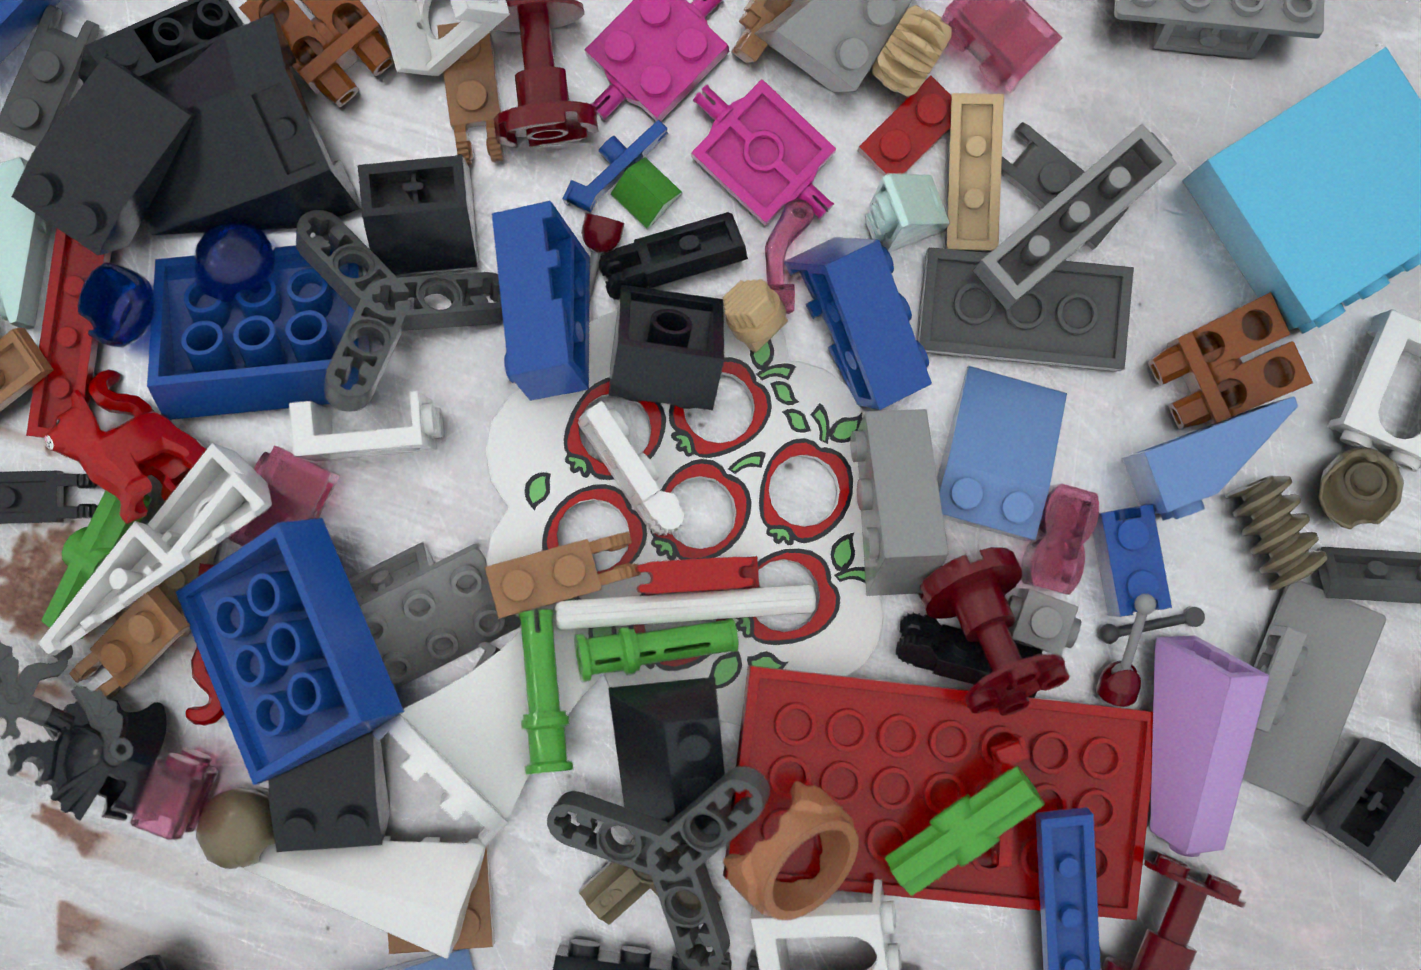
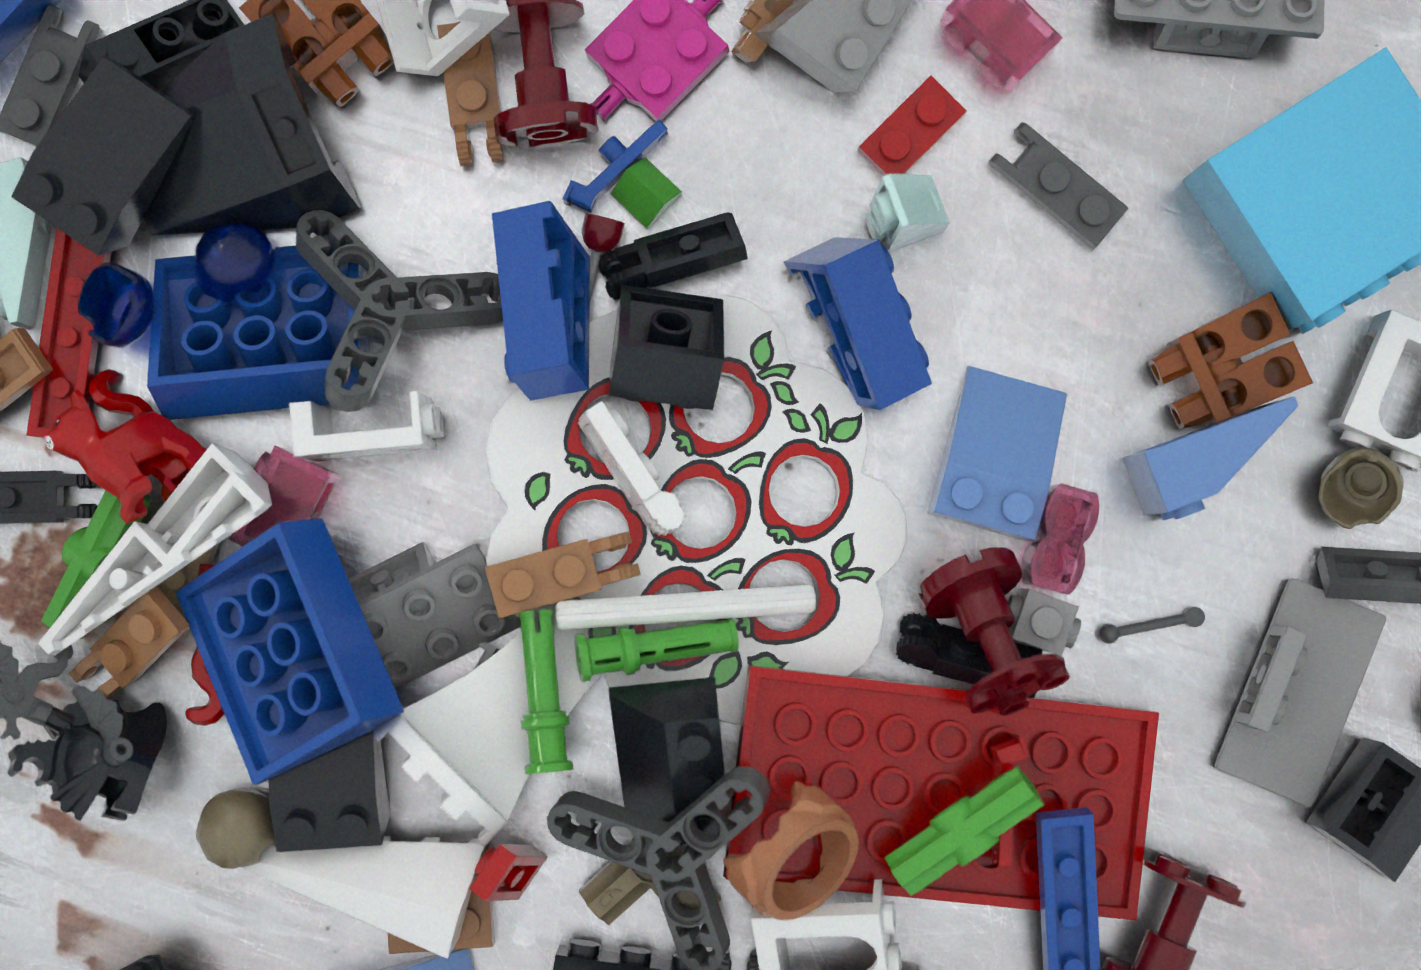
(175, 794): clear pink brick -> none
(420, 214): black slope -> none
(506, 871): none -> red plate
(700, 575): red piece -> none
(754, 313): tan piece -> none
(763, 151): dark pink plate -> none
(792, 222): clear pink piece -> none
(898, 501): light grey wedge -> none
(911, 50): tan gear -> none
(975, 171): tan plate -> none
(1066, 320): dark grey plate -> none
(1075, 216): light grey hinge -> none
(1119, 681): hinge -> none
(1130, 559): blue brick -> none
(1201, 741): lavender slope -> none
(1278, 530): dark tan piece -> none

